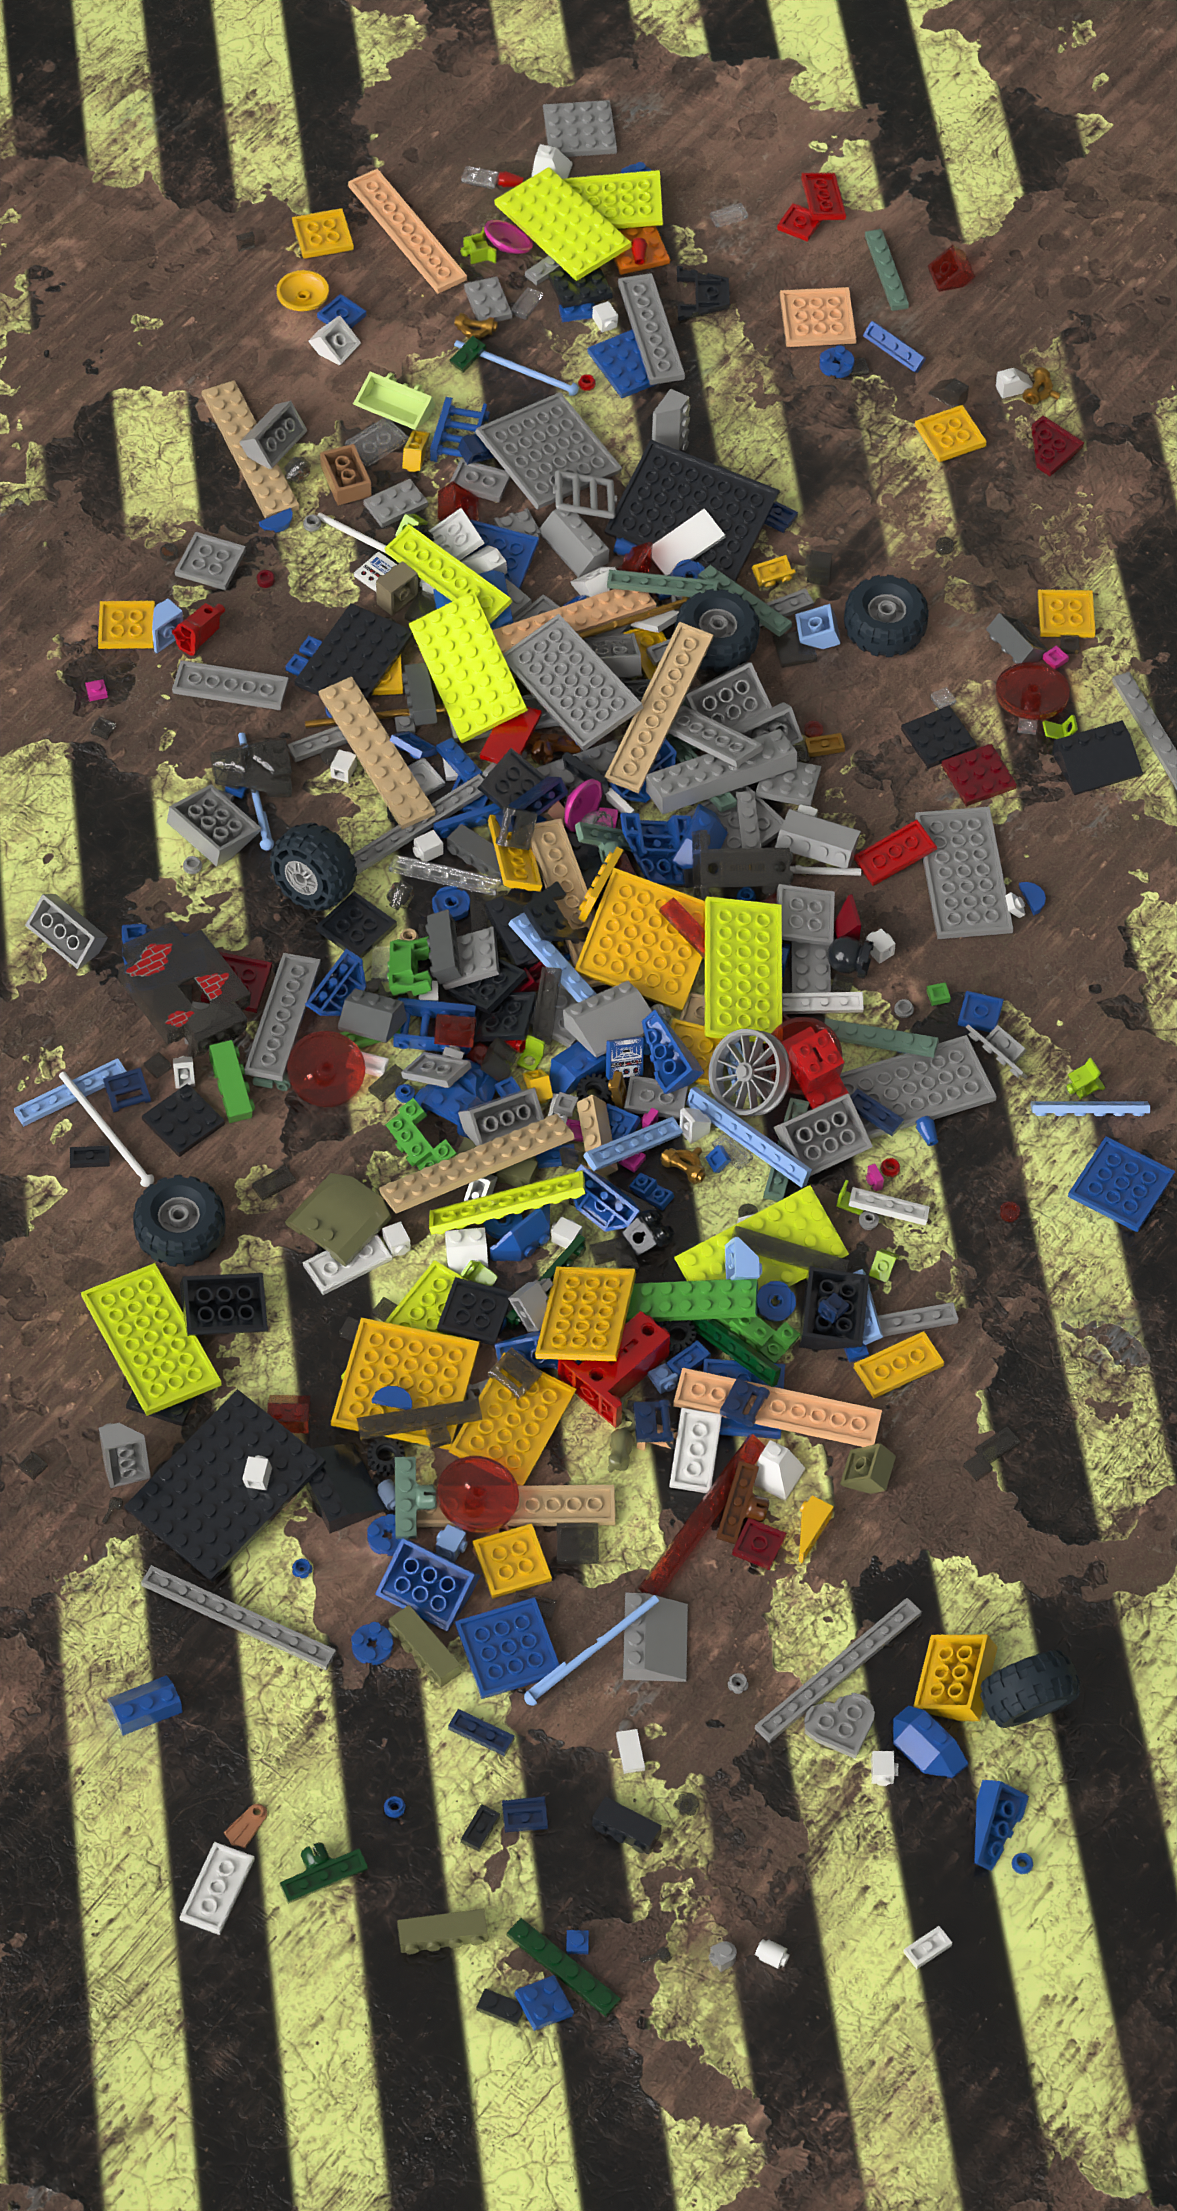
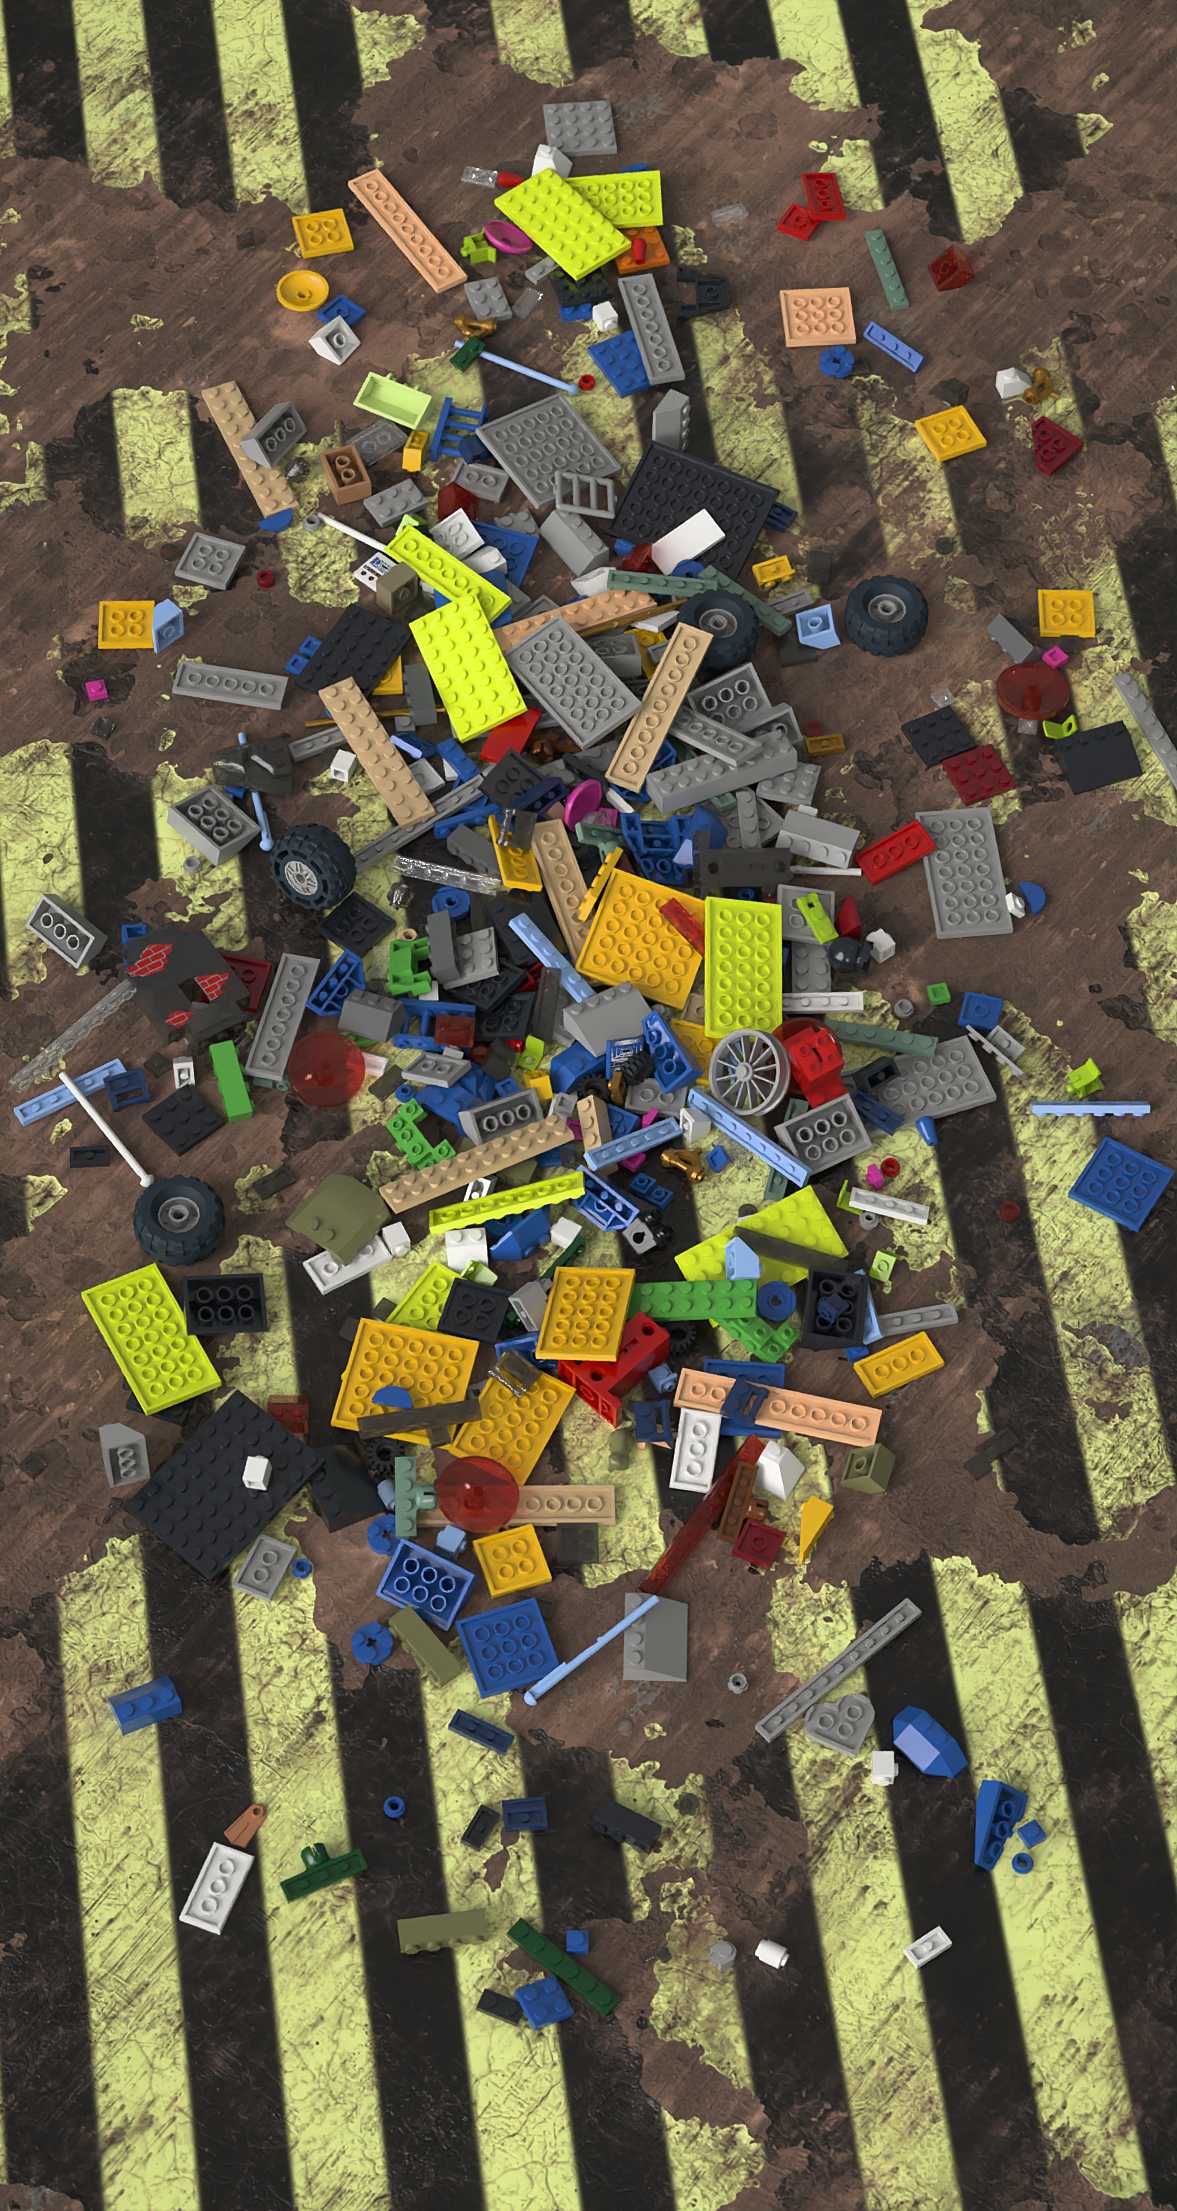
(72, 1036): none -> clear plate
(198, 628): red piece -> none
(238, 1617): light grey plate -> none
(264, 1568): none -> light grey plate
(428, 846): white brick -> none
(548, 918): black wing -> none
(615, 1250): clear smoke plate -> none
(630, 1751): white tile -> none
(637, 1068): none -> black tyre
(689, 1358): blue plate -> none
(738, 1350): dark green plate -> none
(817, 918): none -> lime plate
(876, 1074): none -> black brick
(954, 1676): yellow slope -> none
(1030, 1688): black wheel -> none
(1031, 1834): none -> blue plate

